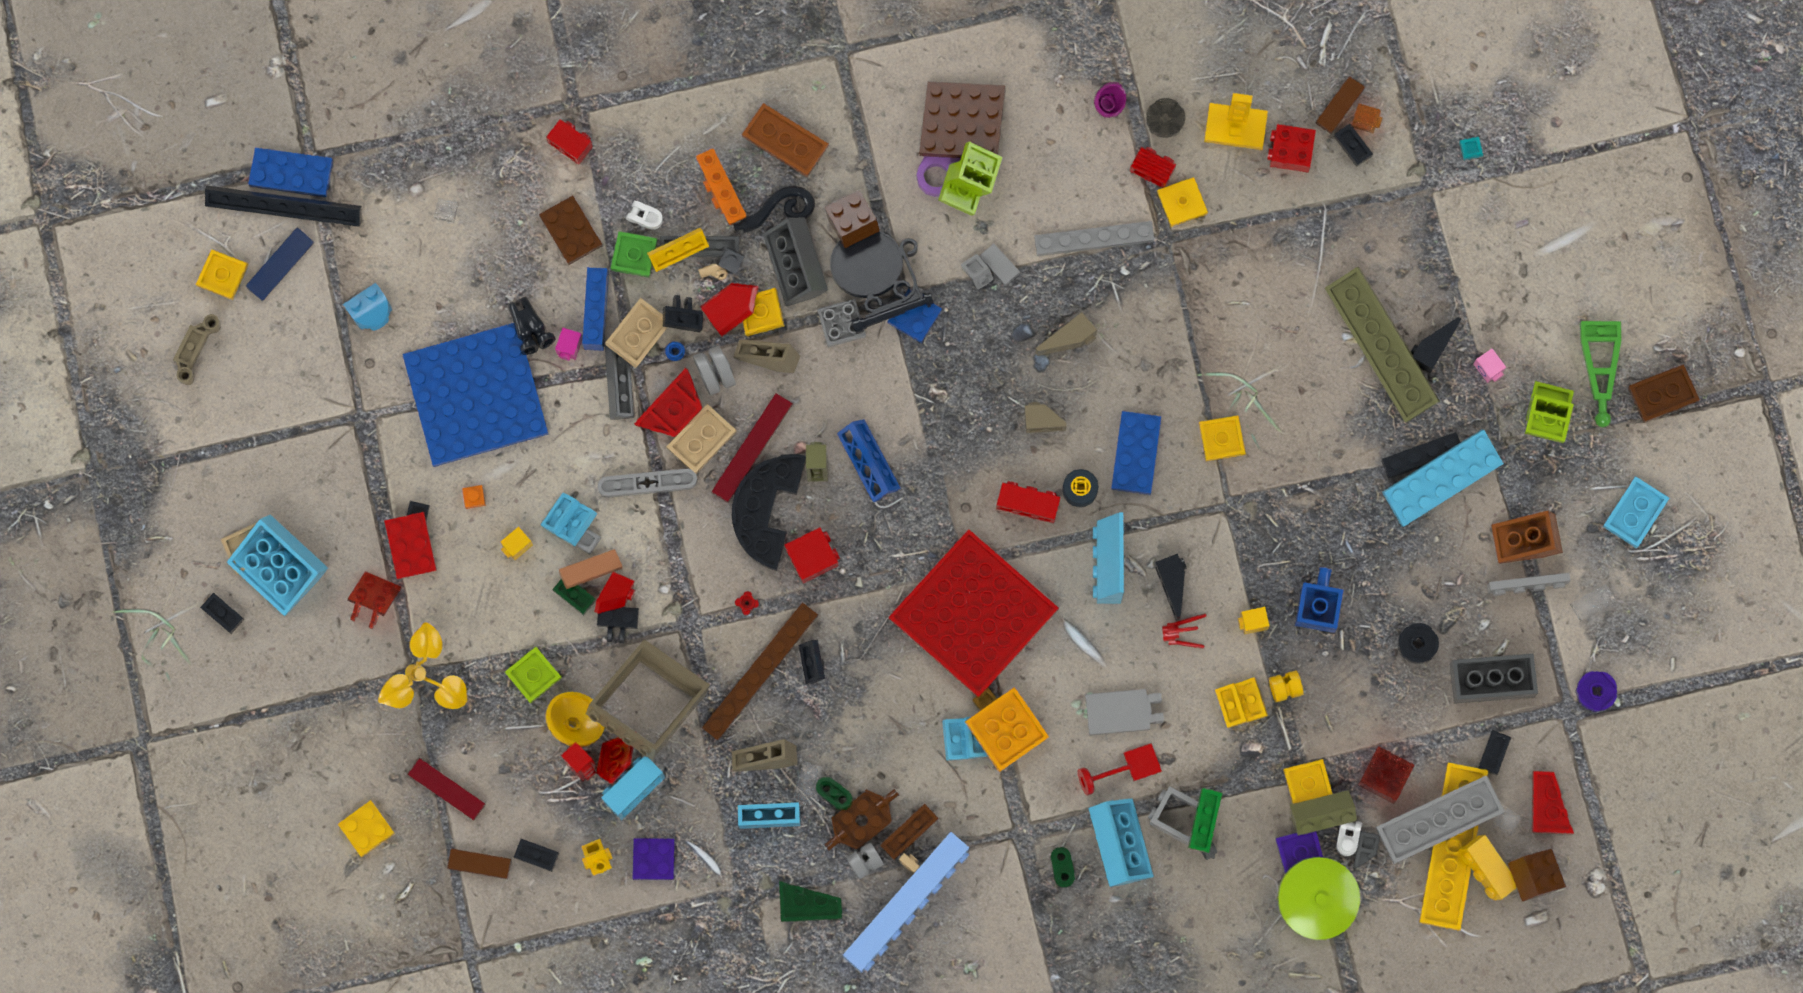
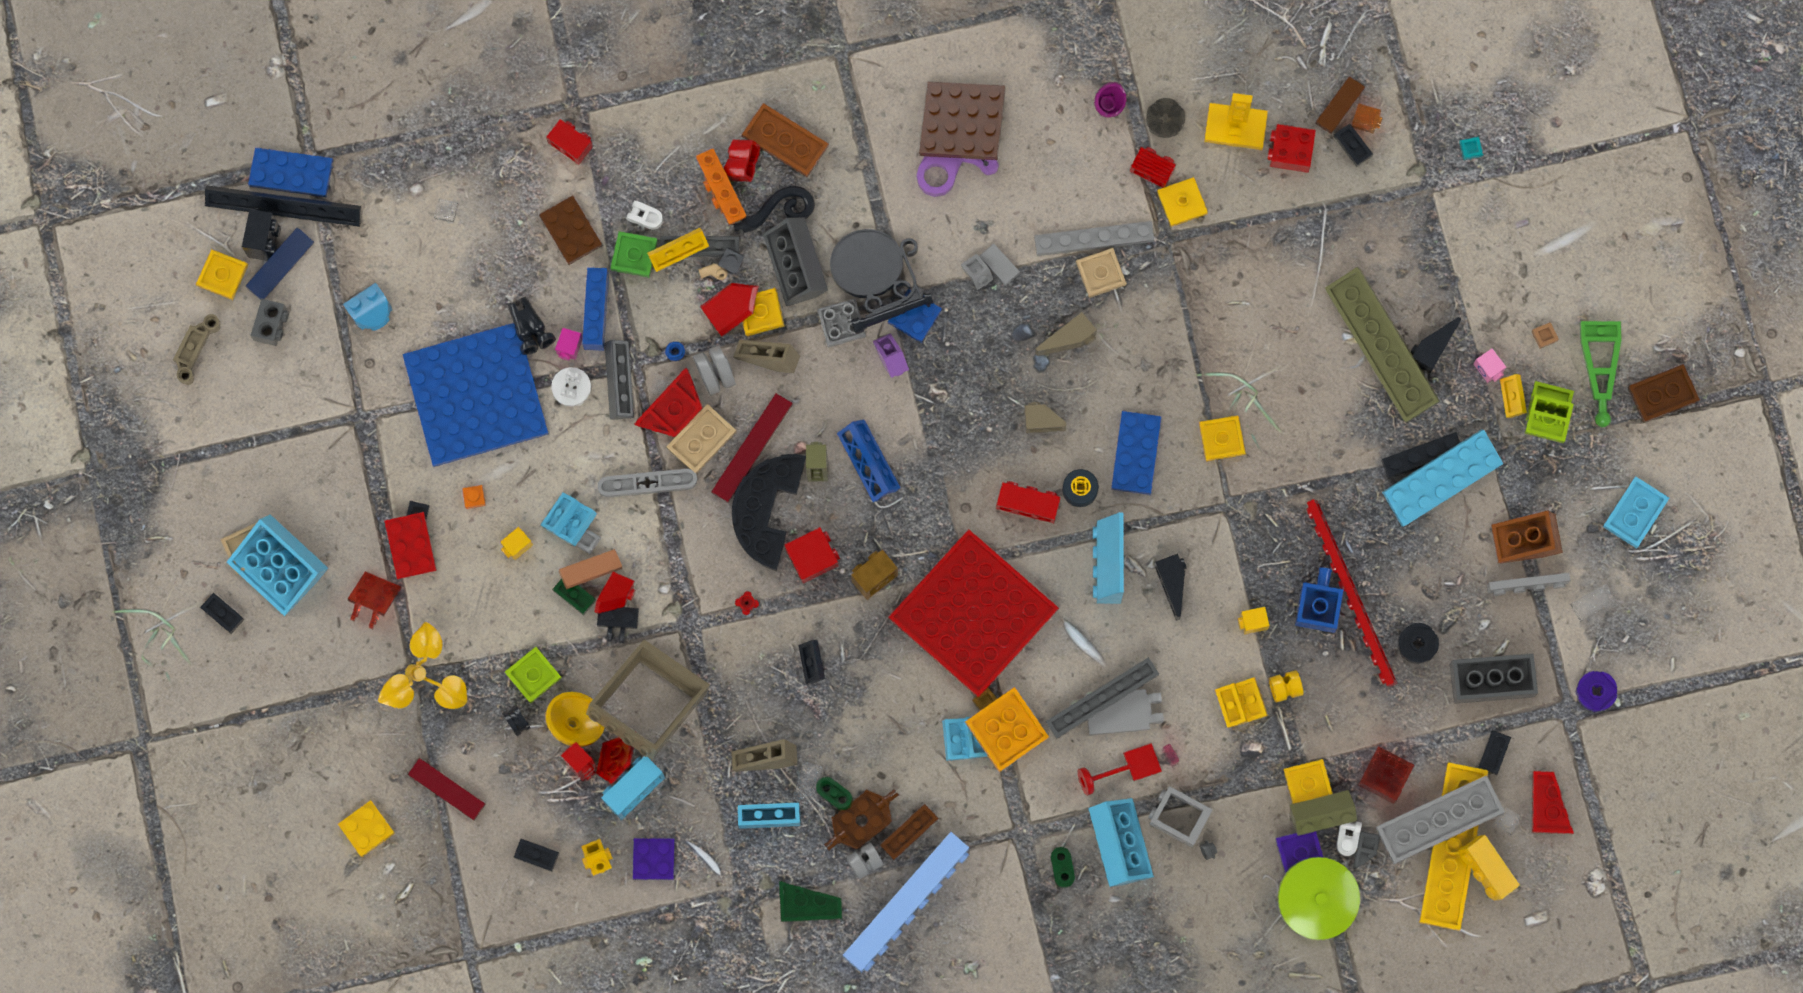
(260, 235): none -> black brick
(265, 322): none -> dark grey brick
(479, 864): reddish brown tile -> none
(516, 720): none -> black wheel
(568, 395): none -> white plate
(637, 333): tan plate -> none
(682, 318): black hinge -> none
(742, 160): none -> red brick
(760, 671): reddish brown plate -> none
(852, 219): brick -> none
(874, 574): none -> pearl gold brick
(891, 355): none -> medium lavender slope
(909, 862): tan plate -> none
(970, 178): lime bracket -> none
(1101, 272): none -> tan tile
(1102, 698): none -> dark grey plate
(1170, 755): none -> clear pink tile
(1171, 631): red plant -> none
(1205, 820): green plate -> none
(1354, 602): none -> red plate
(1513, 396): none -> yellow plate
(1536, 875): reddish brown brick -> none
(1545, 335): none -> medium nougat plate

